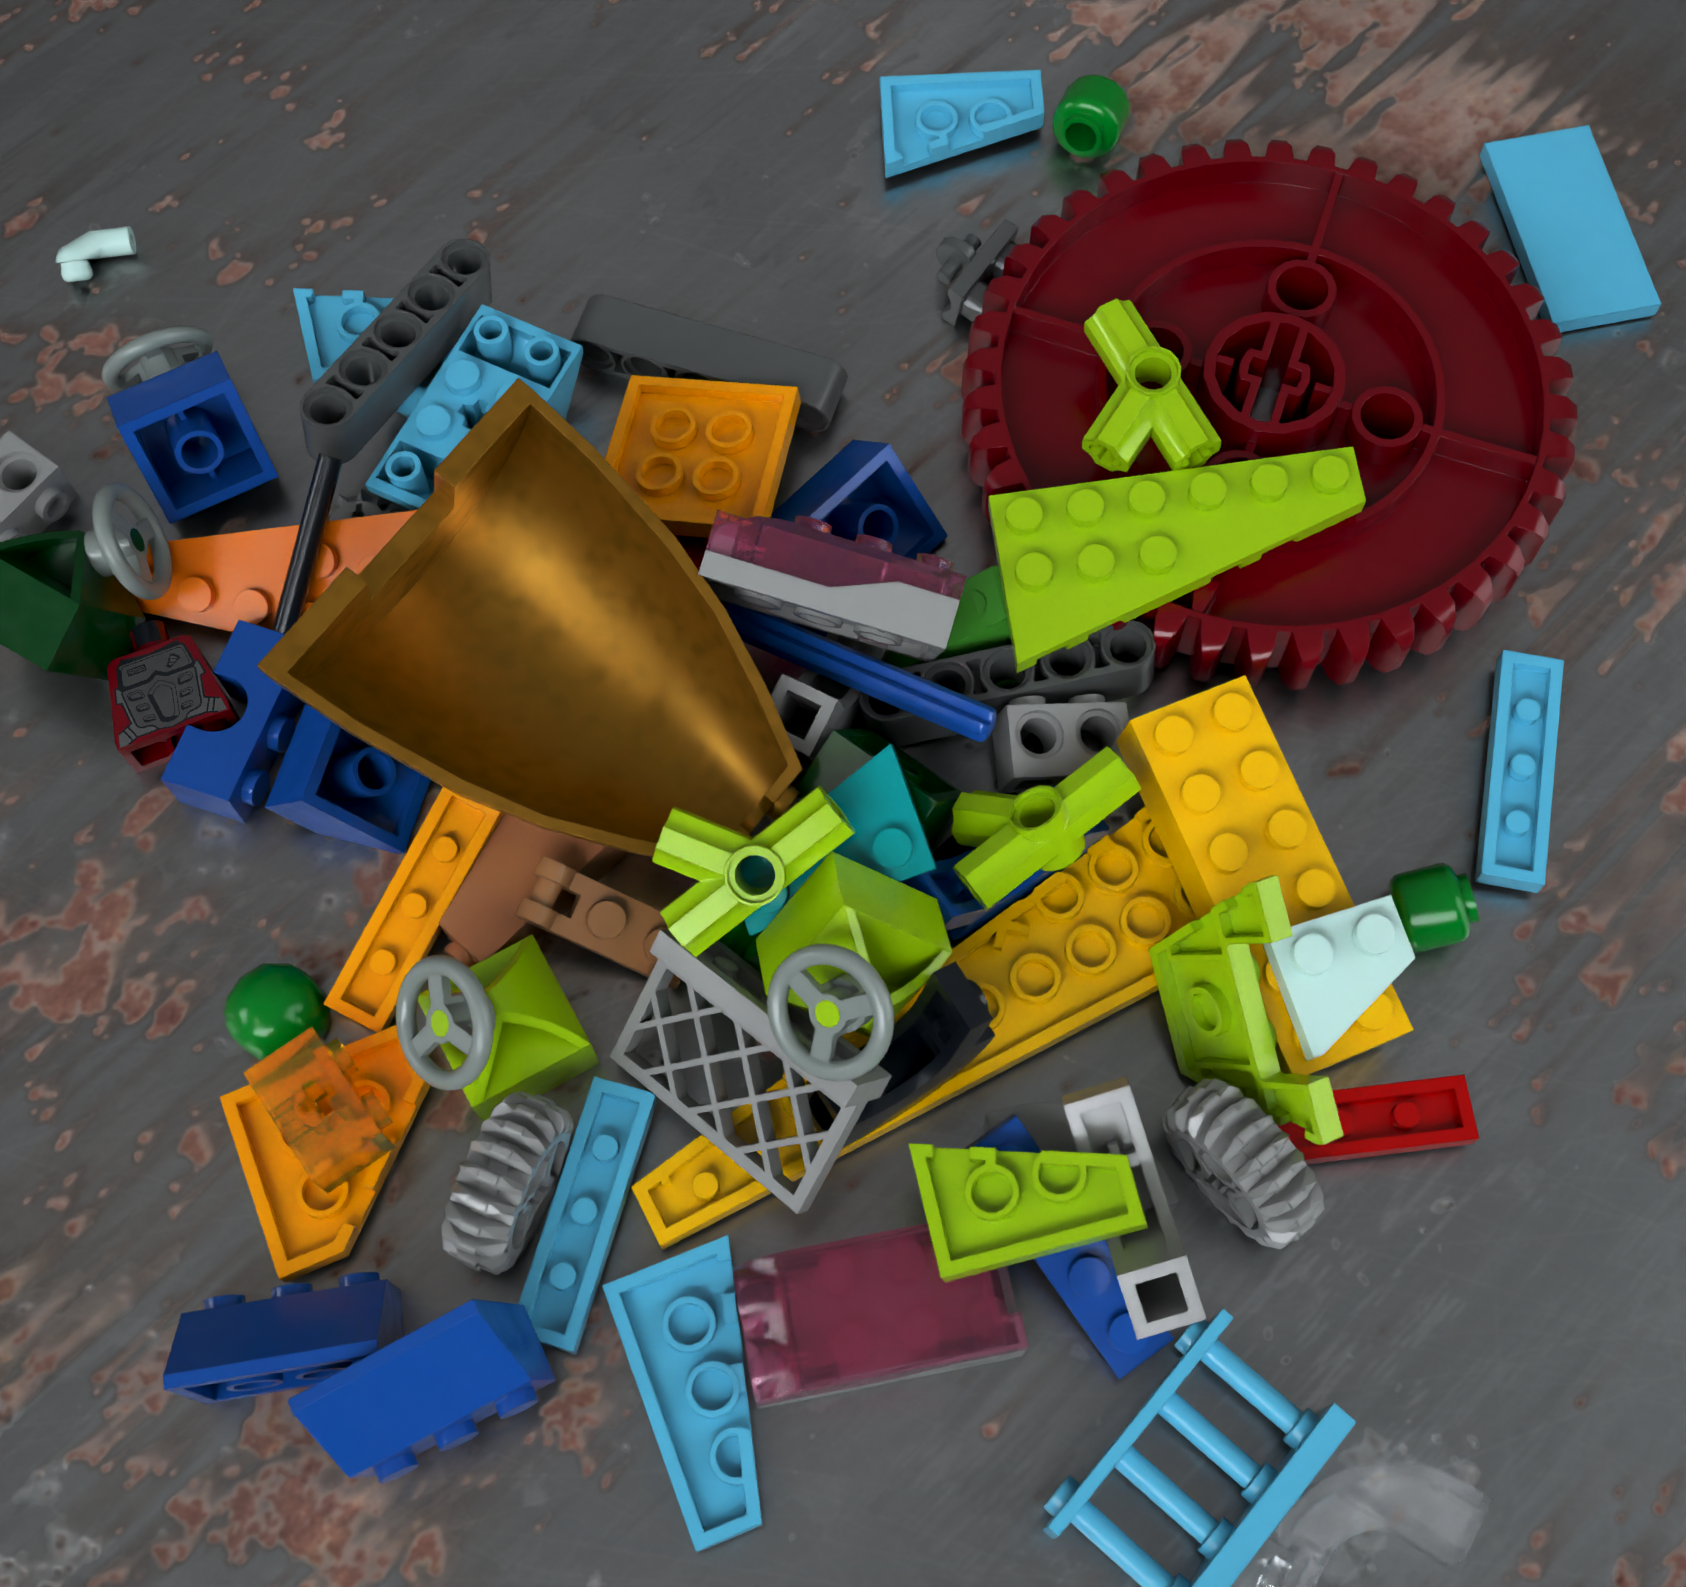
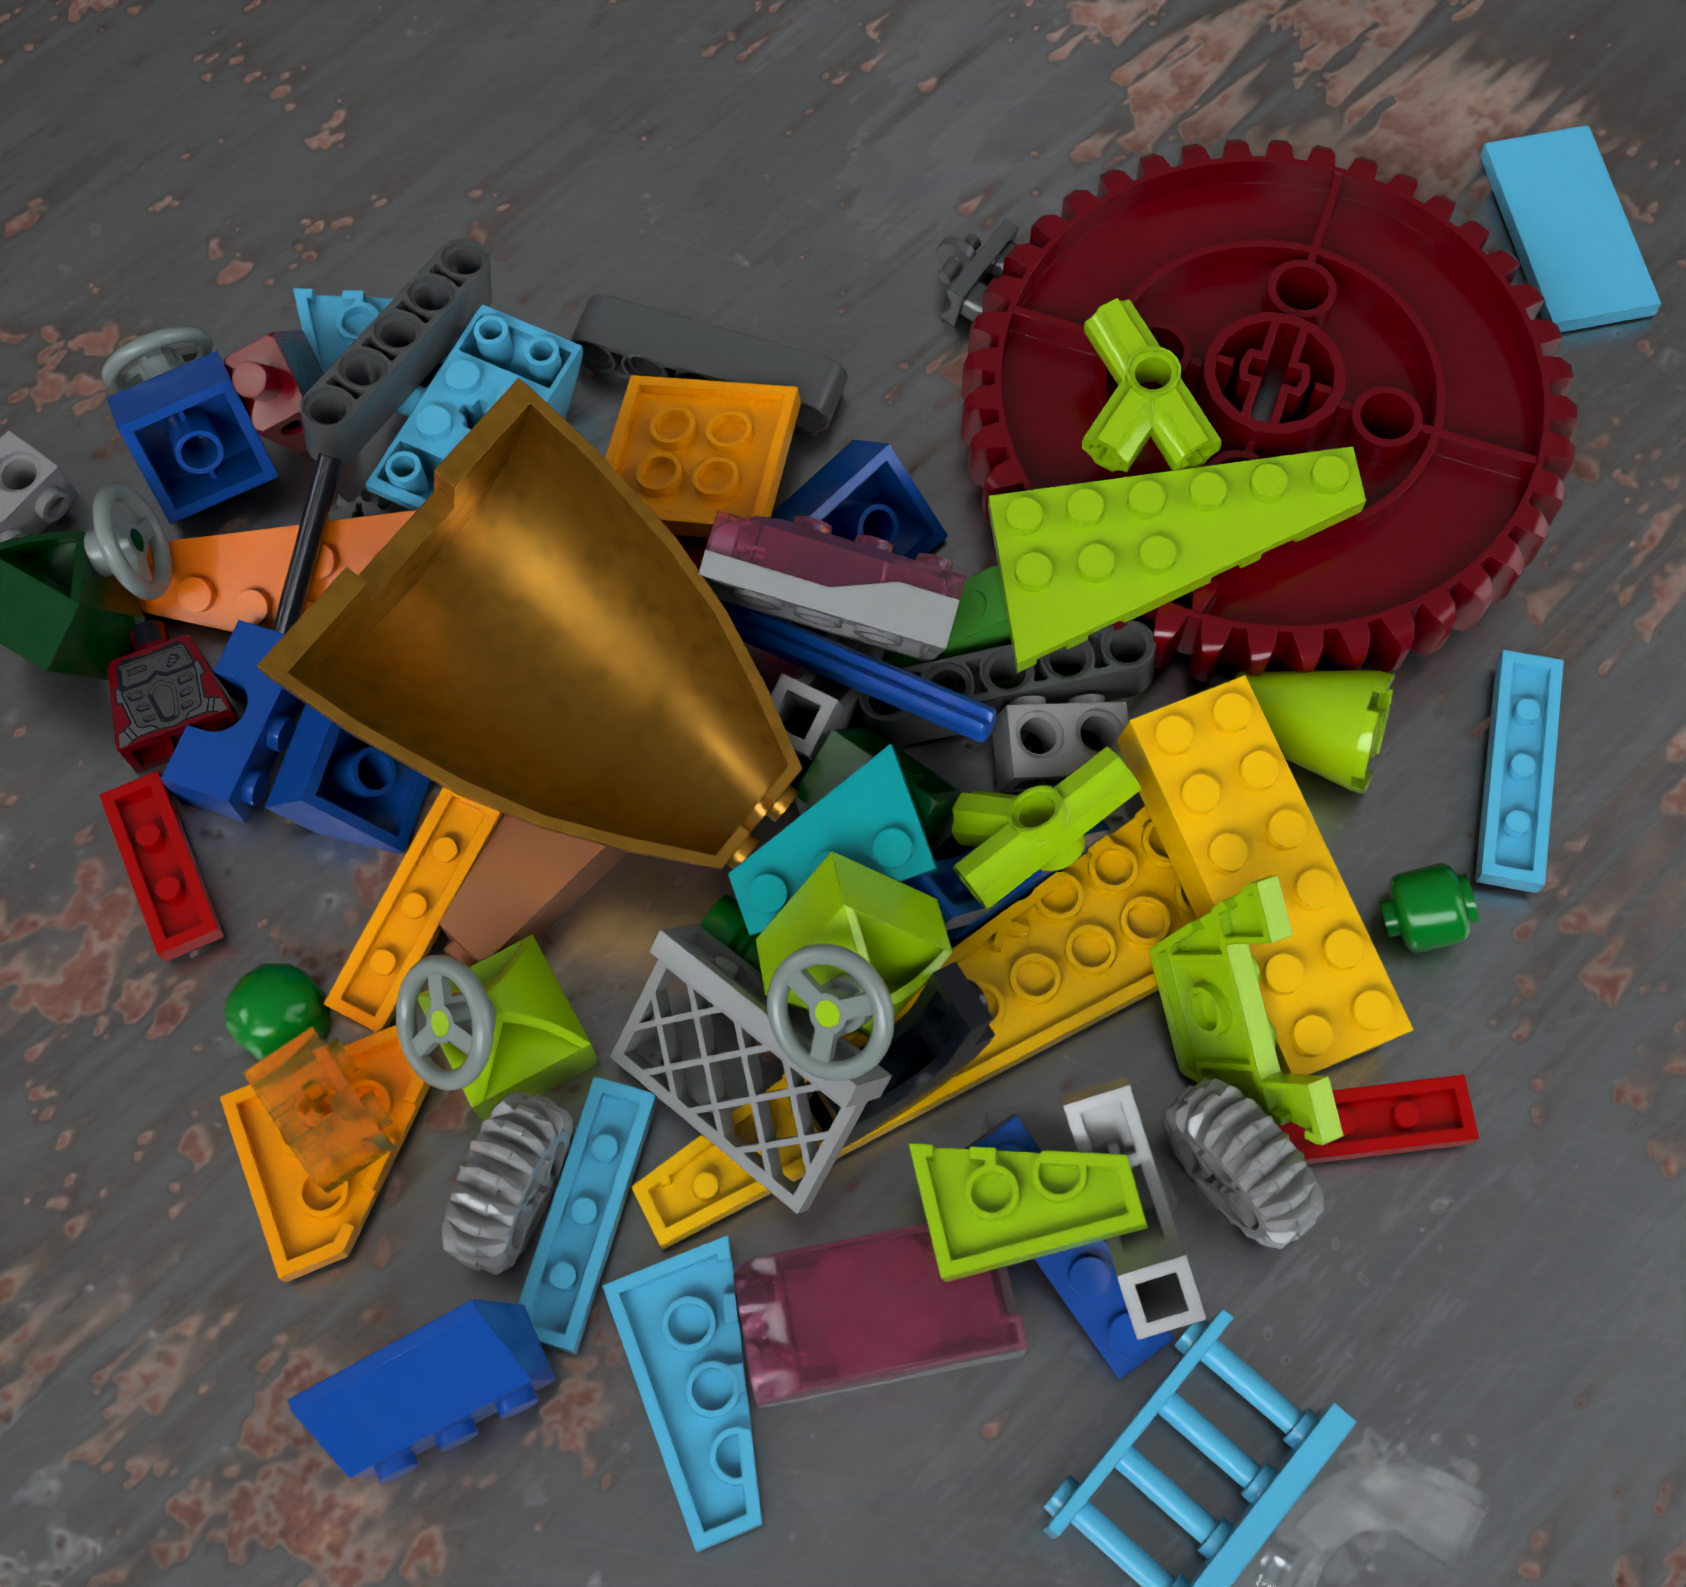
(94, 245): light aqua arm -> none
(161, 866): none -> red plate
(271, 382): none -> dark red torso
(281, 1341): blue slope -> none
(598, 919): medium nougat plate -> none
(715, 857): lime piece -> none
(954, 113): medium azure wing -> none
(1091, 116): green head -> none
(1327, 719): none -> lime cone
(1338, 969): light aqua wing -> none

